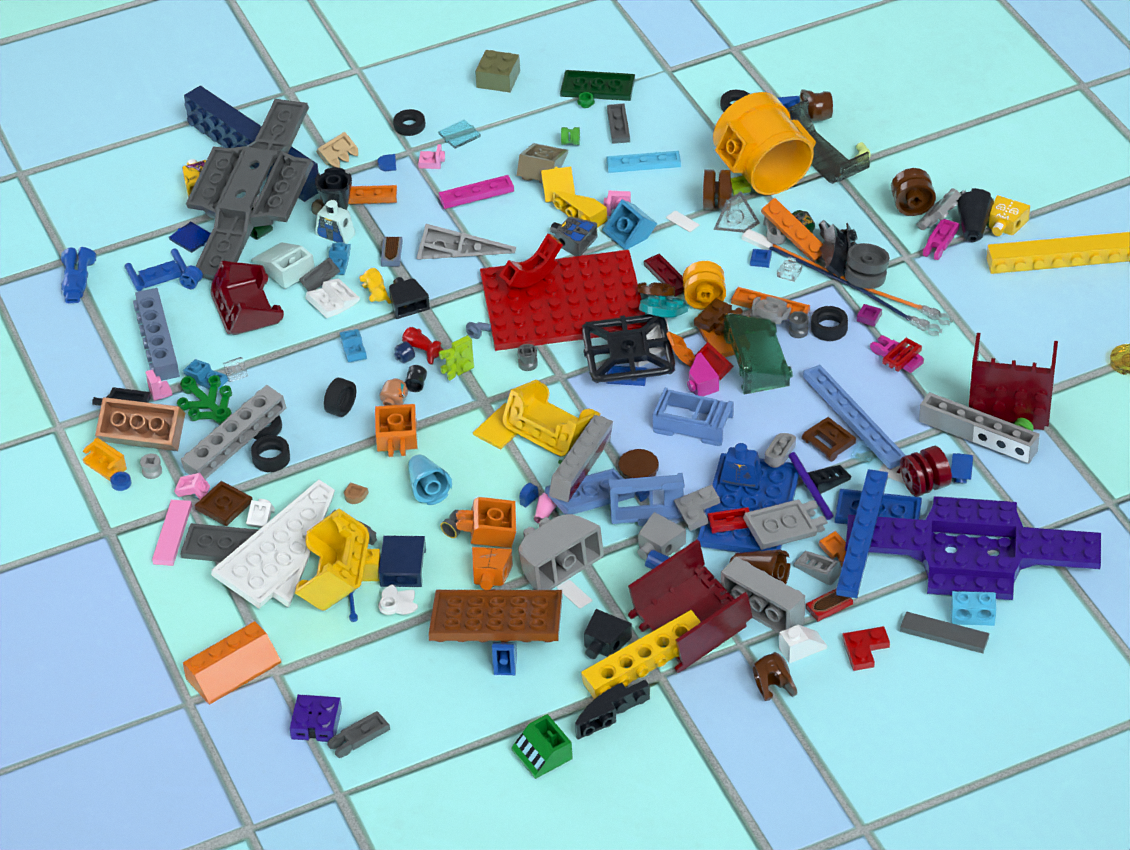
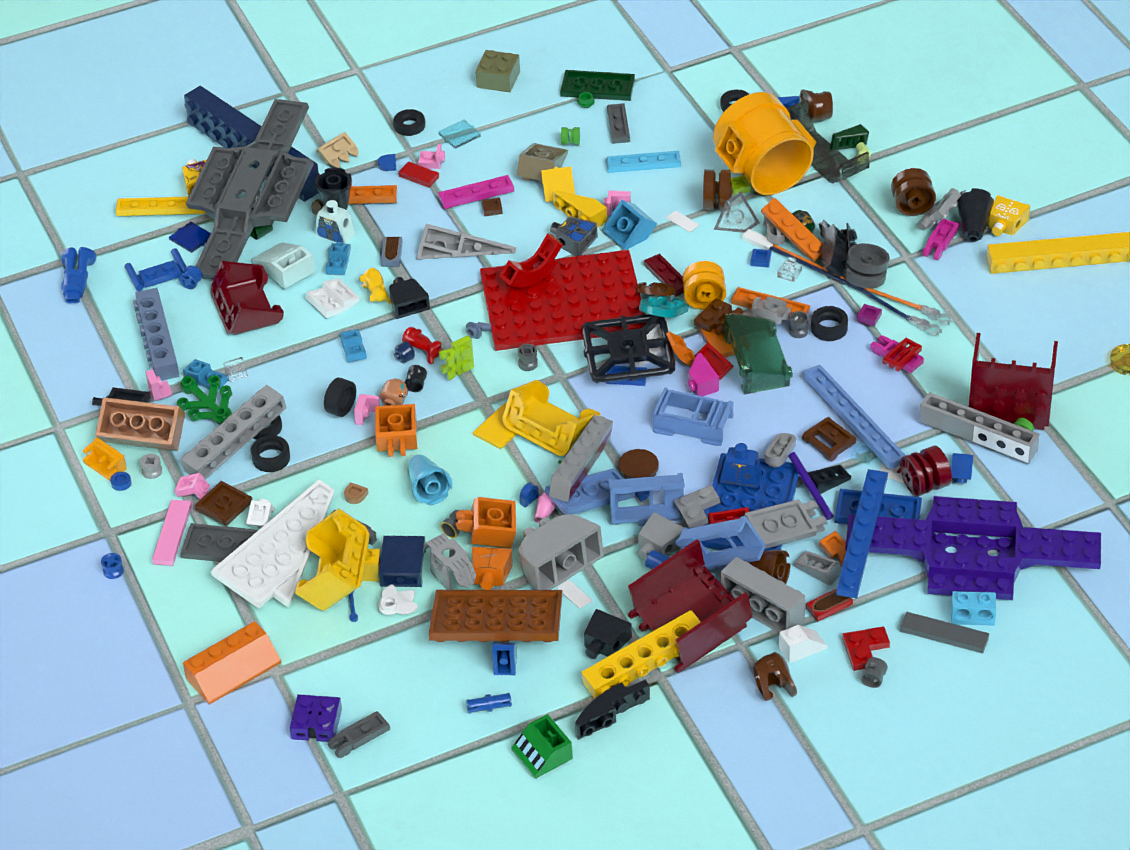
(112, 565): none -> blue wheel
(154, 206): none -> yellow plate
(319, 274): dark grey tile -> none
(364, 406): none -> bright pink bracket
(418, 174): none -> red tile
(456, 562): none -> light grey piece
(488, 703): none -> blue pin
(492, 206): none -> reddish brown tile
(752, 542): none -> medium blue piece
(849, 138): none -> dark green slope
(874, 672): none -> dark grey wheel

